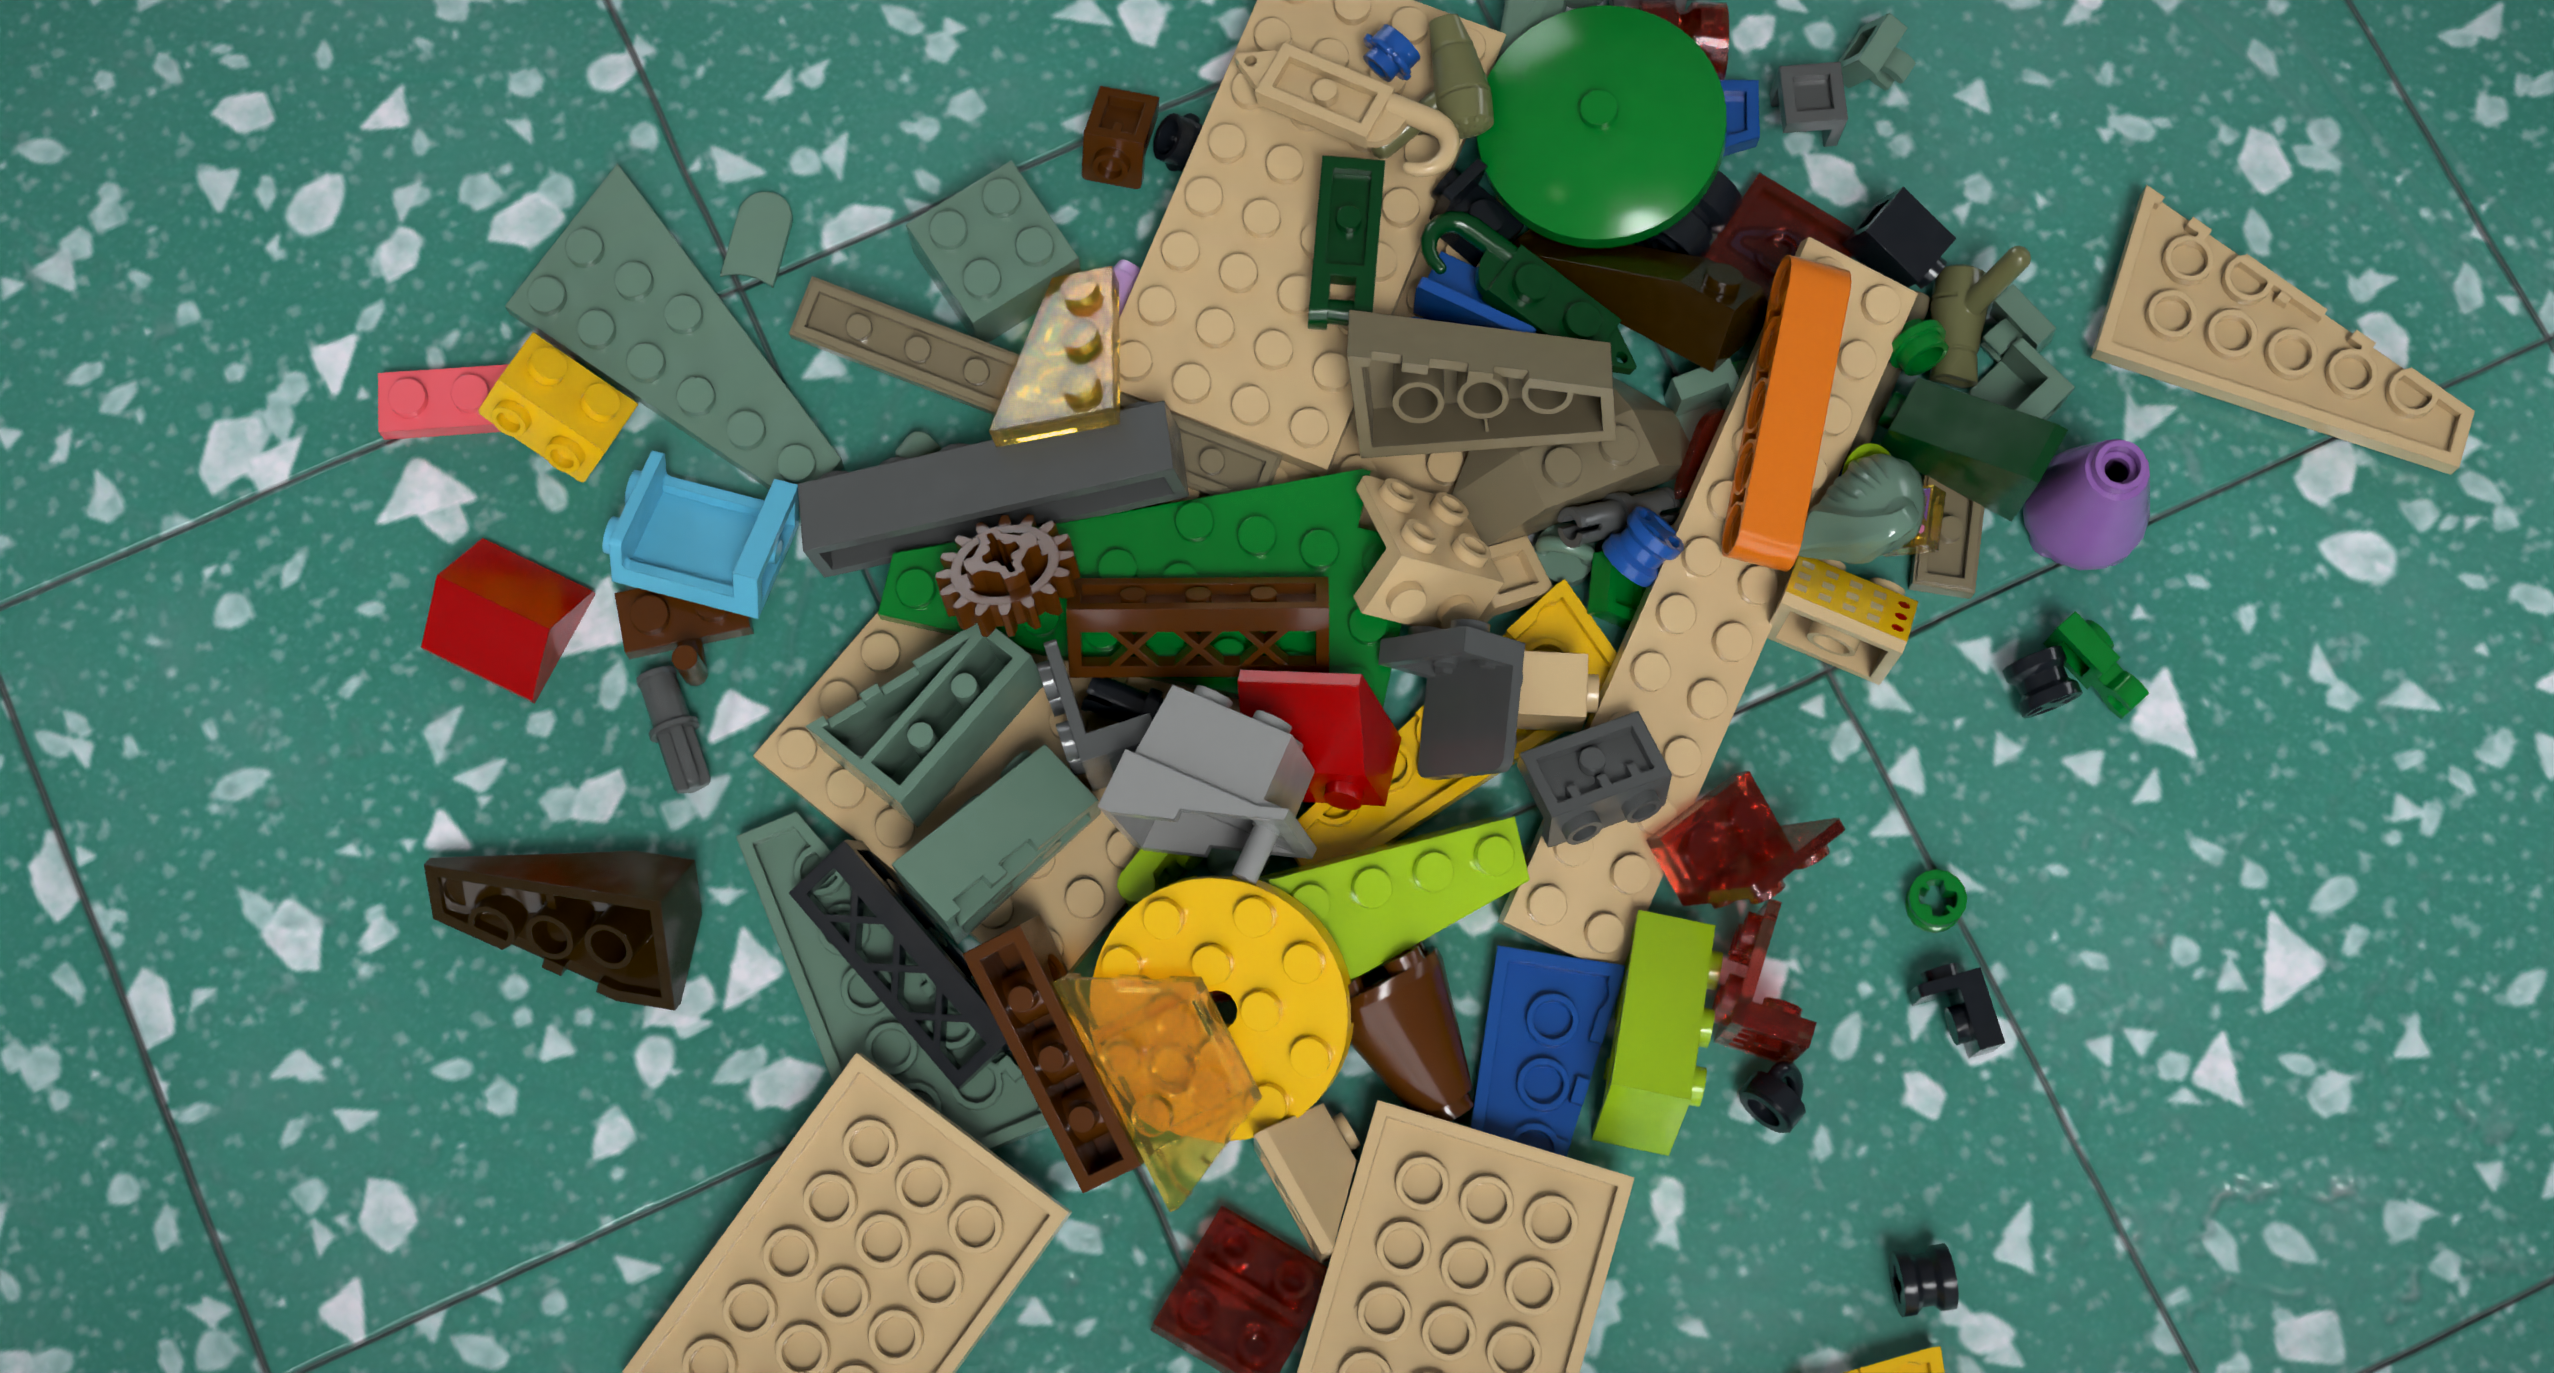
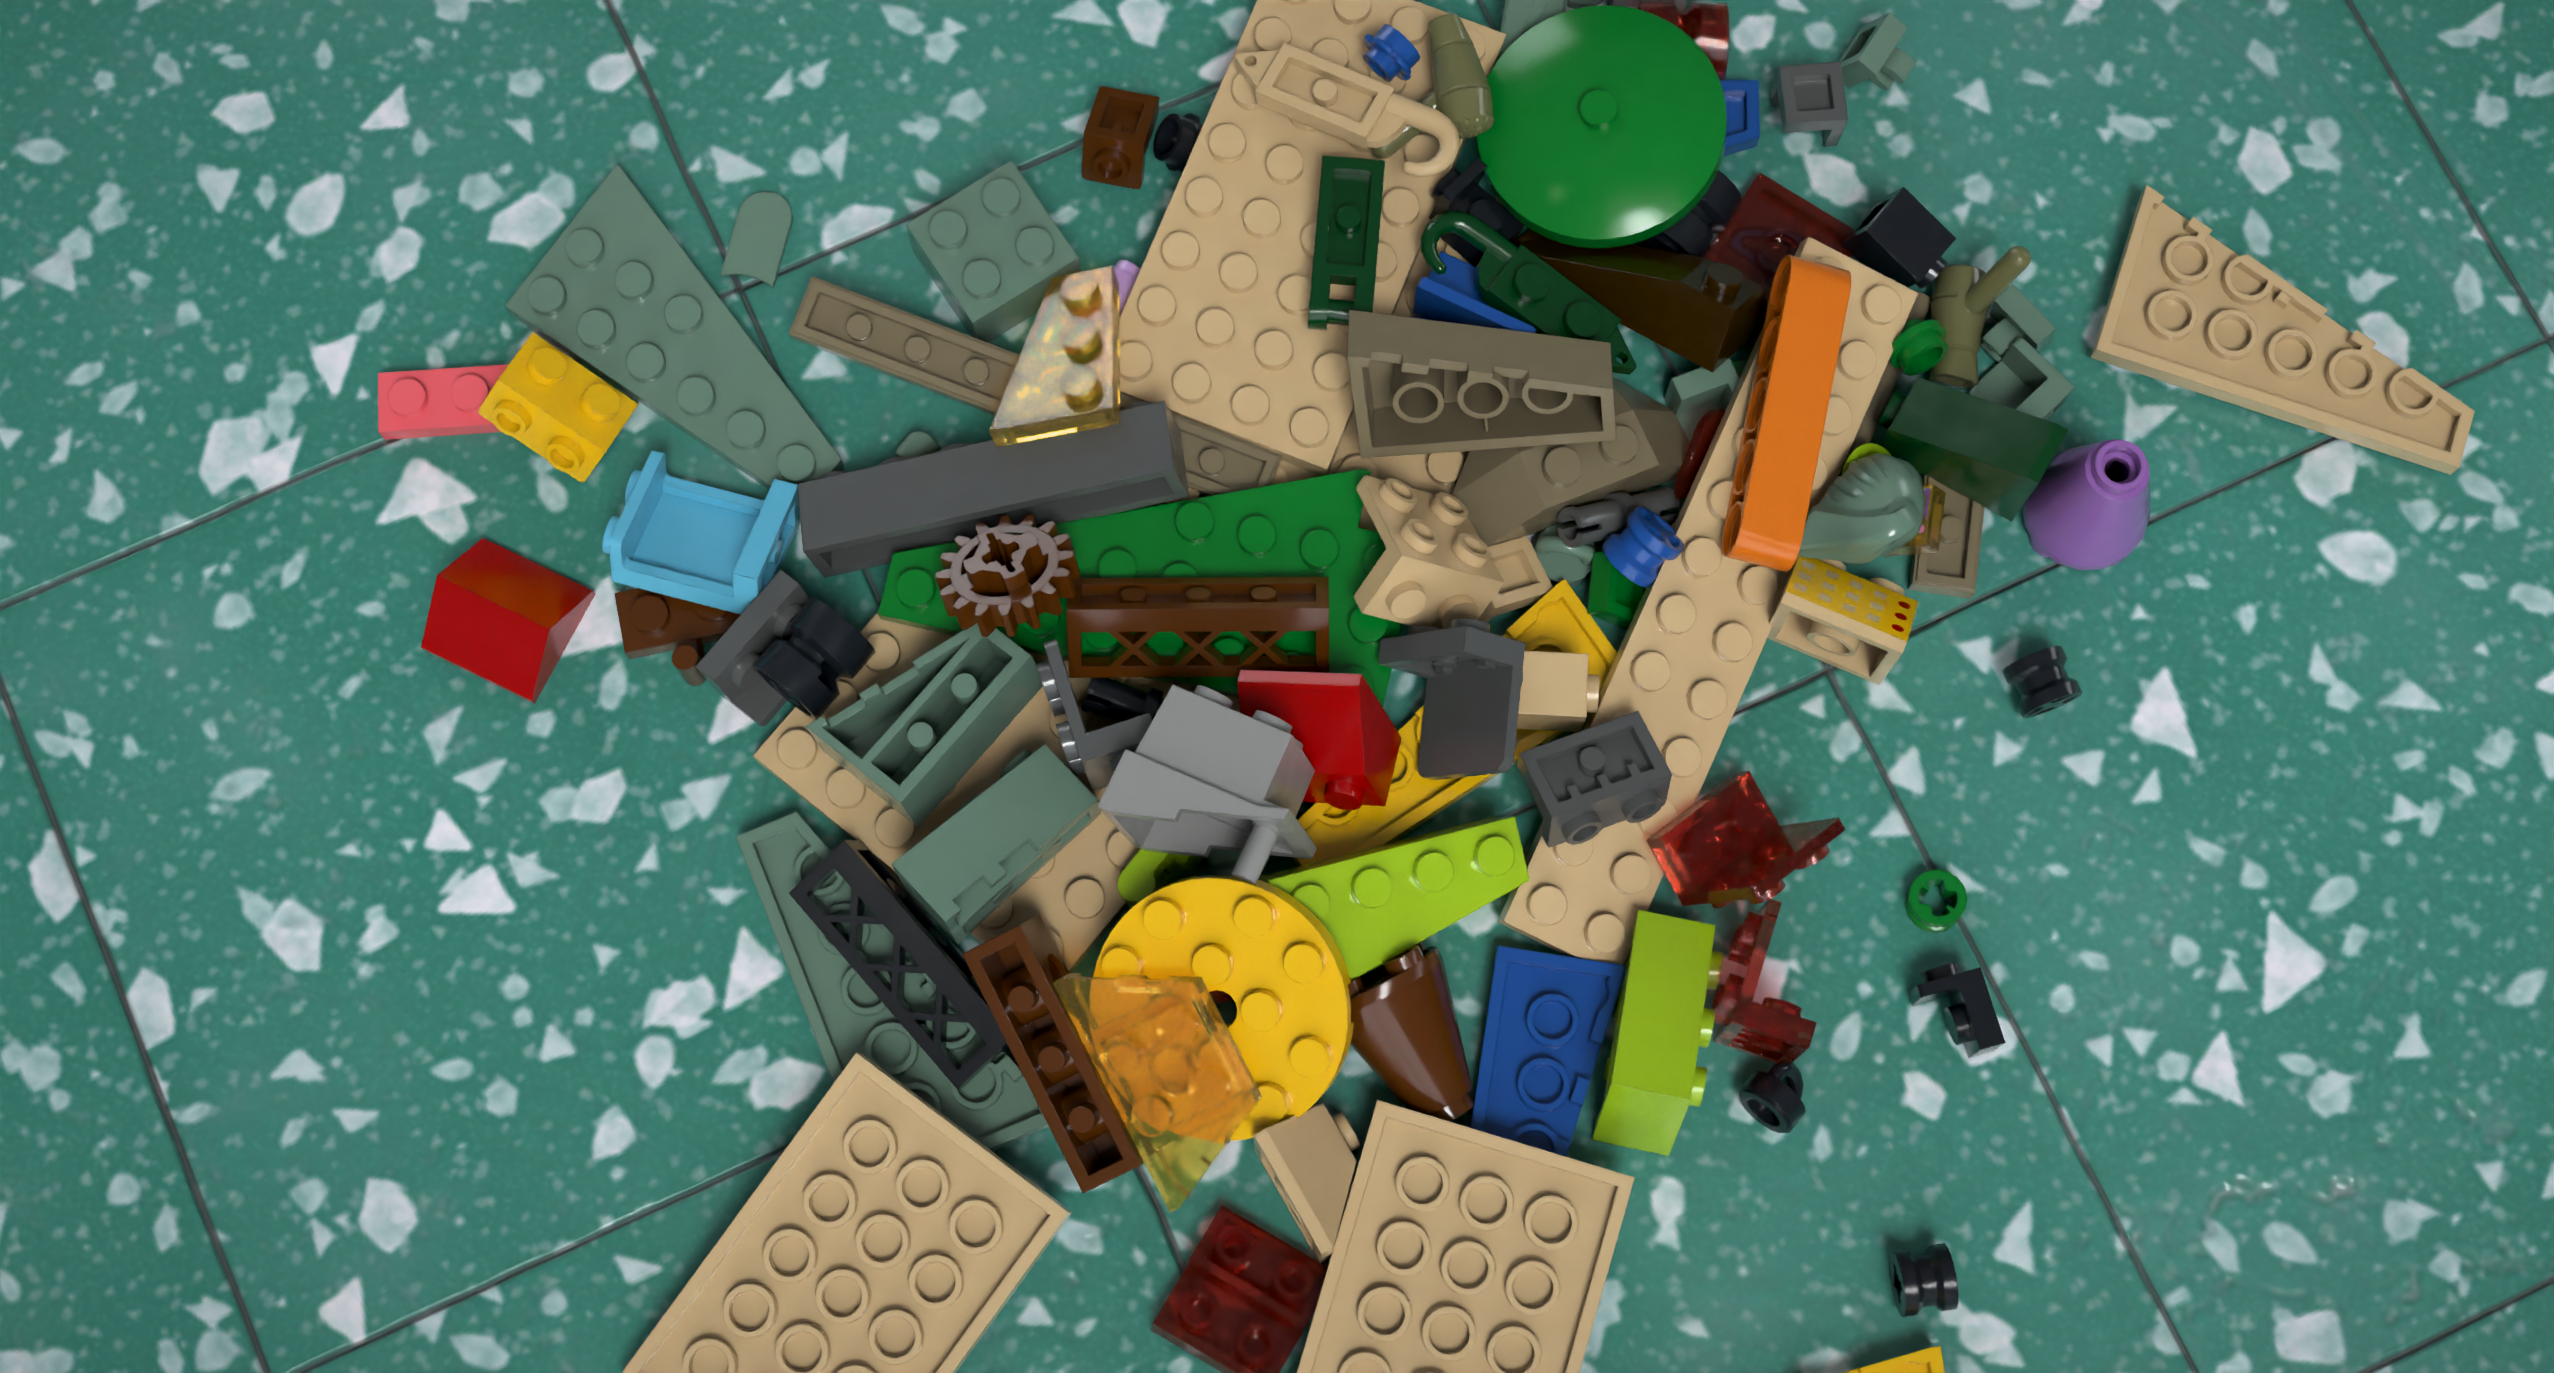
(599, 914): dark brown wedge -> none
(674, 729): dark grey axle -> none
(731, 658): none -> dark grey bracket
(814, 658): none -> black wheel
(2094, 663): green plate -> none

